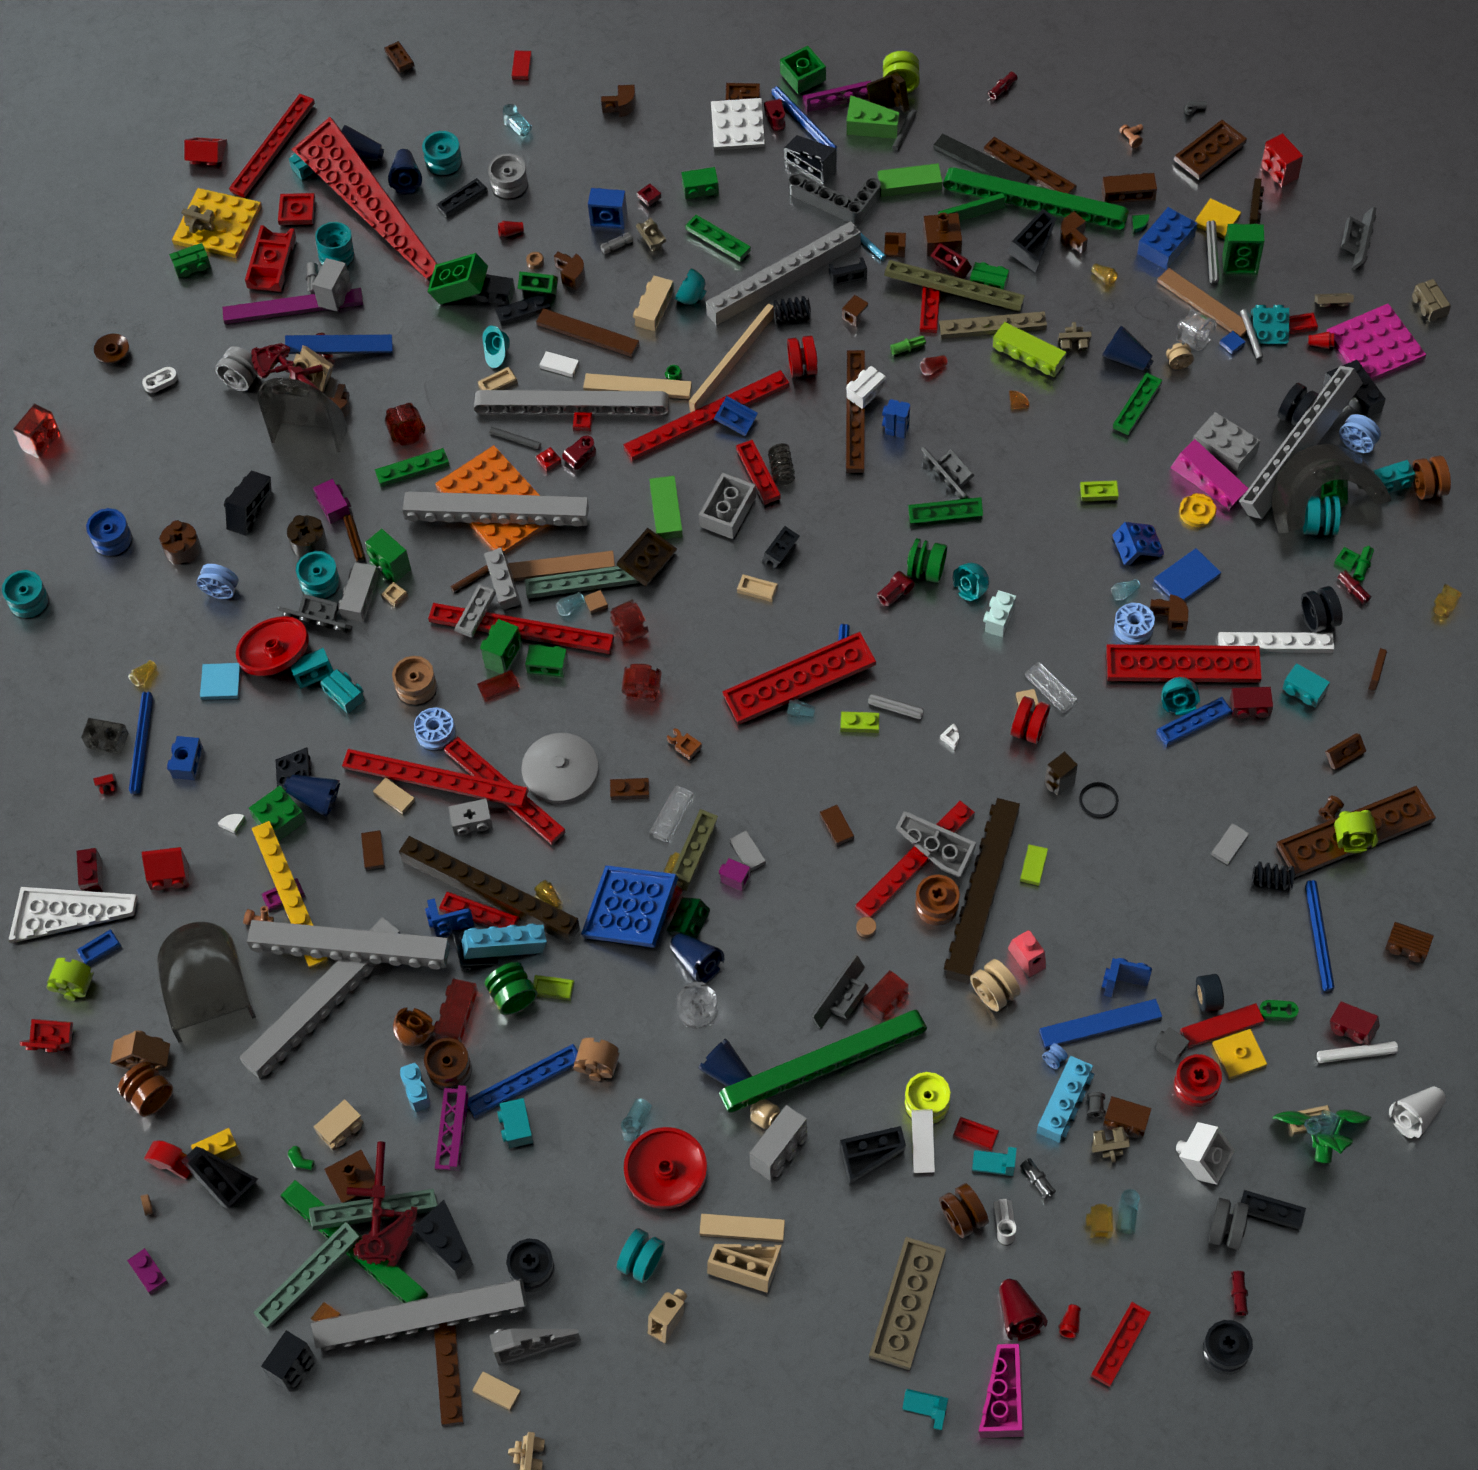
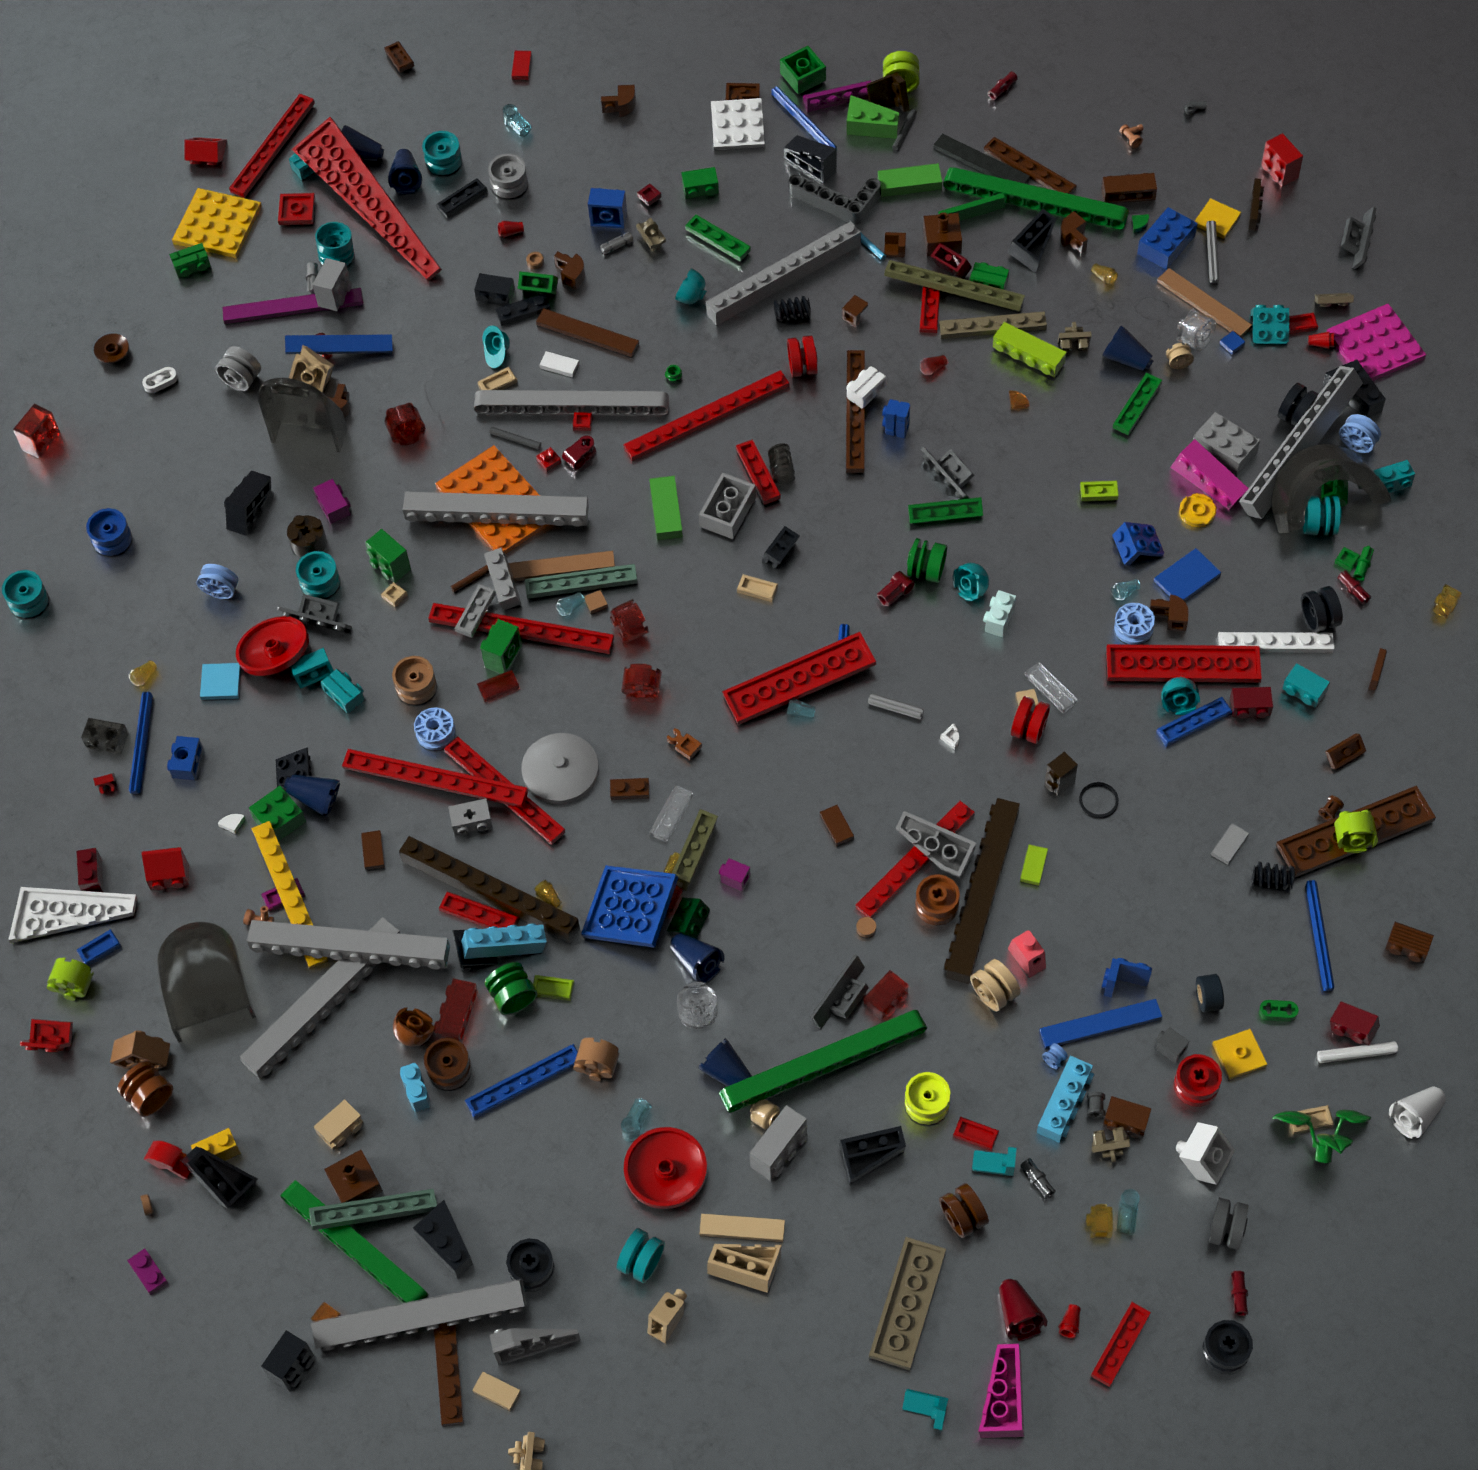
(180, 542): reddish brown brick -> none
(198, 221): dark tan hips -> none
(268, 356): dark red bar -> none
(269, 259): red piece -> none
(298, 1161): green arm -> none
(307, 1275): sand green plate -> none
(354, 538): reddish brown axle -> none
(358, 592): light grey brick -> none
(391, 1241): dark red bar -> none
(394, 796): tan tile -> none
(412, 467): green plate -> none
(448, 922): blue bracket -> none
(456, 1129): magenta fence -> none
(457, 278): green brick -> none
(516, 1123): teal brick -> none
(546, 660): green brick -> none
(646, 556): dark brown plate -> none
(653, 303): tan brick -> none
(674, 388): tan tile -> none
(731, 358): tan tile -> none
(735, 416): blue plate -> none
(747, 851): light grey tile -> none
(775, 113): dark red piece -> none
(848, 273): black hinge -> none
(859, 722): lime plate -> none
(907, 345): bright green axle -> none
(923, 1141): white tile -> none
(1004, 1220): white piece -> none
(1210, 149): reddish brown plate -> none
(1222, 1025): red tile -> none
(1243, 249): green brick -> none
(1251, 333): light grey bar -> none
(1274, 1210): black plate -> none
(1322, 1124): clear light blue piece -> none
(1431, 300): dark tan brick -> none
(1431, 477): dark orange wheel -> none

